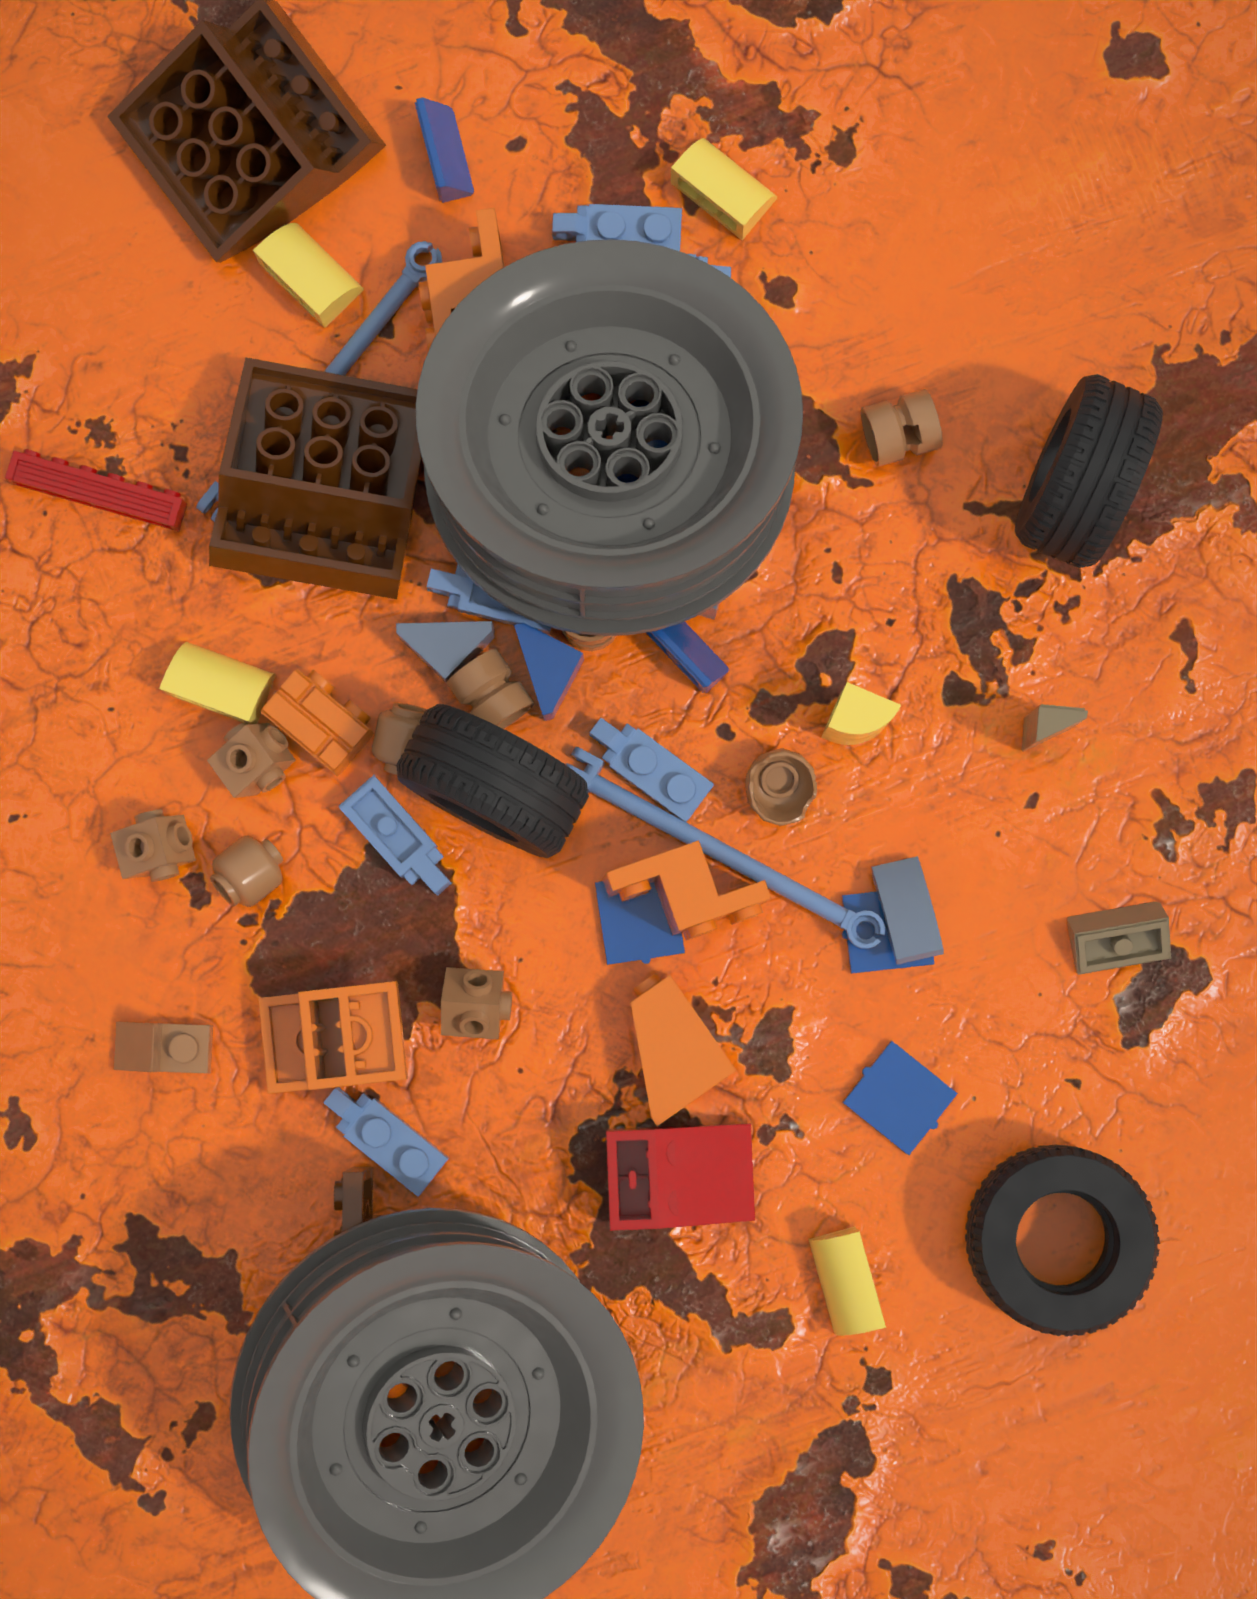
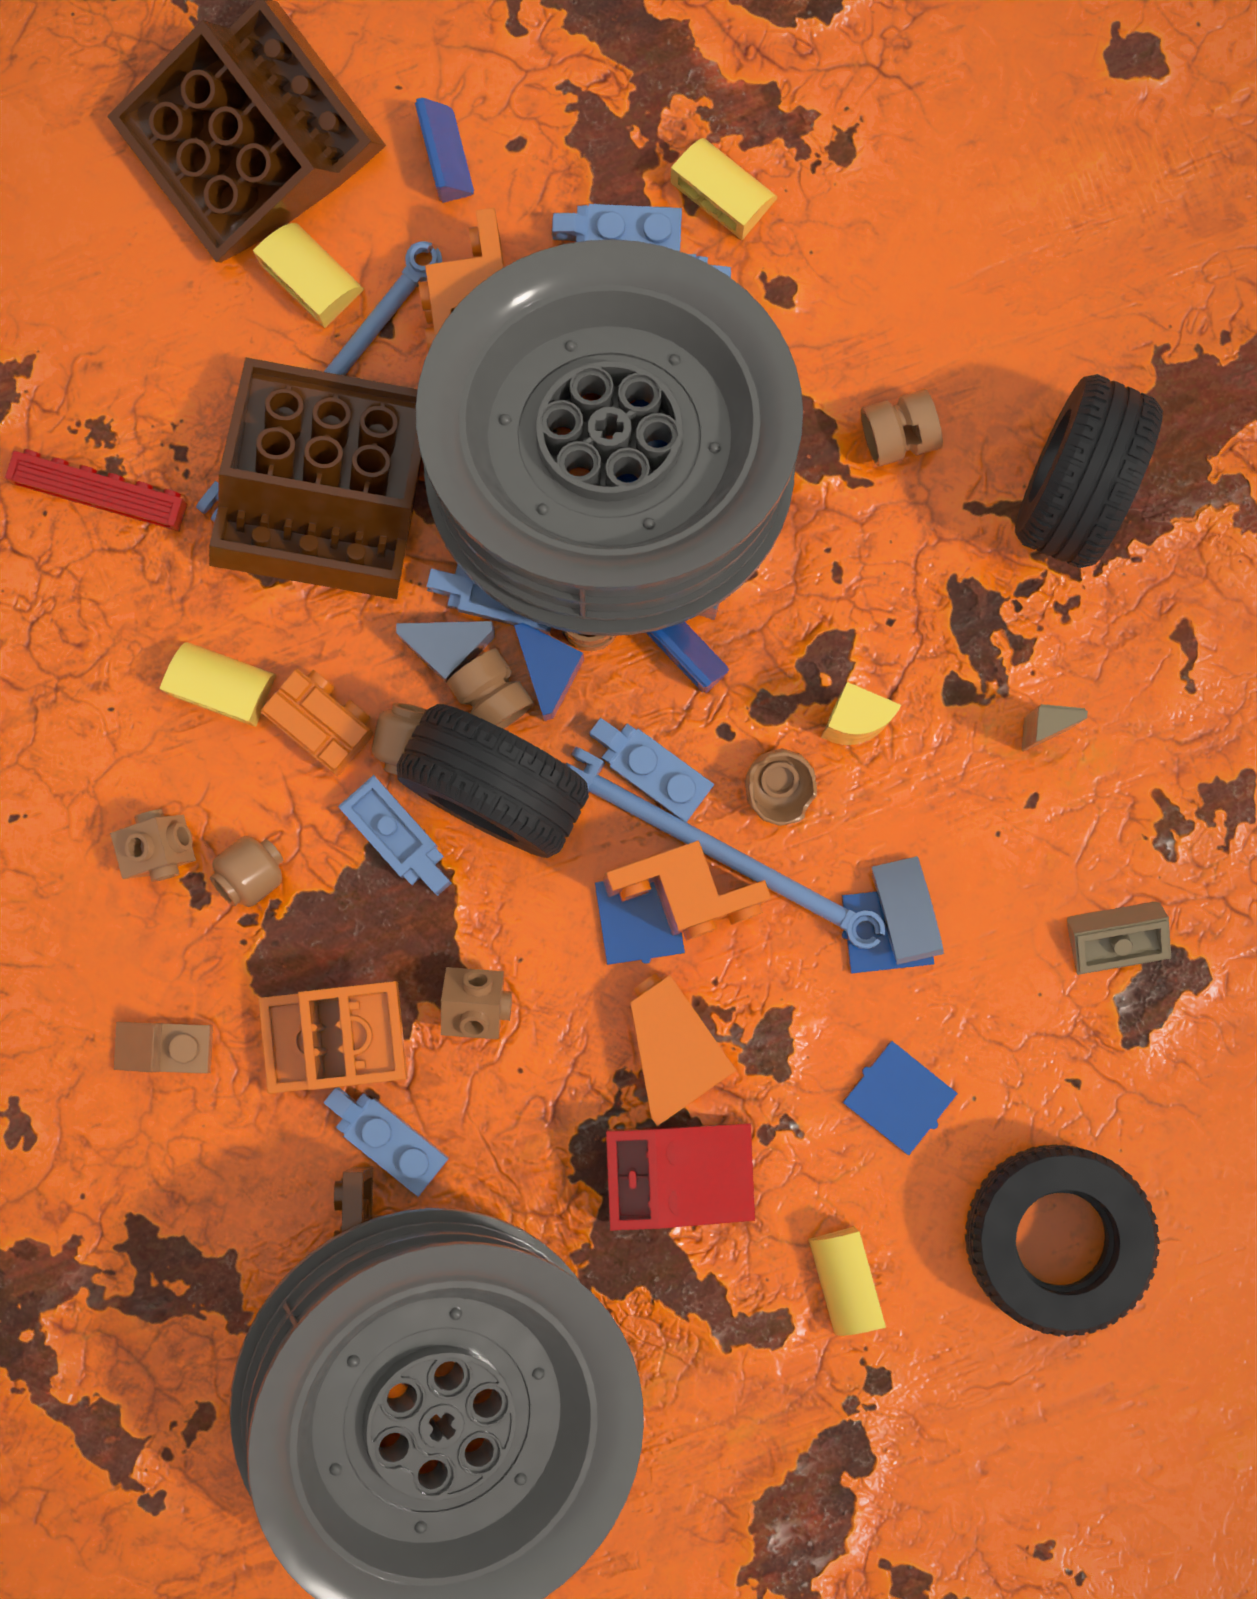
(252, 759): medium nougat brick -> none

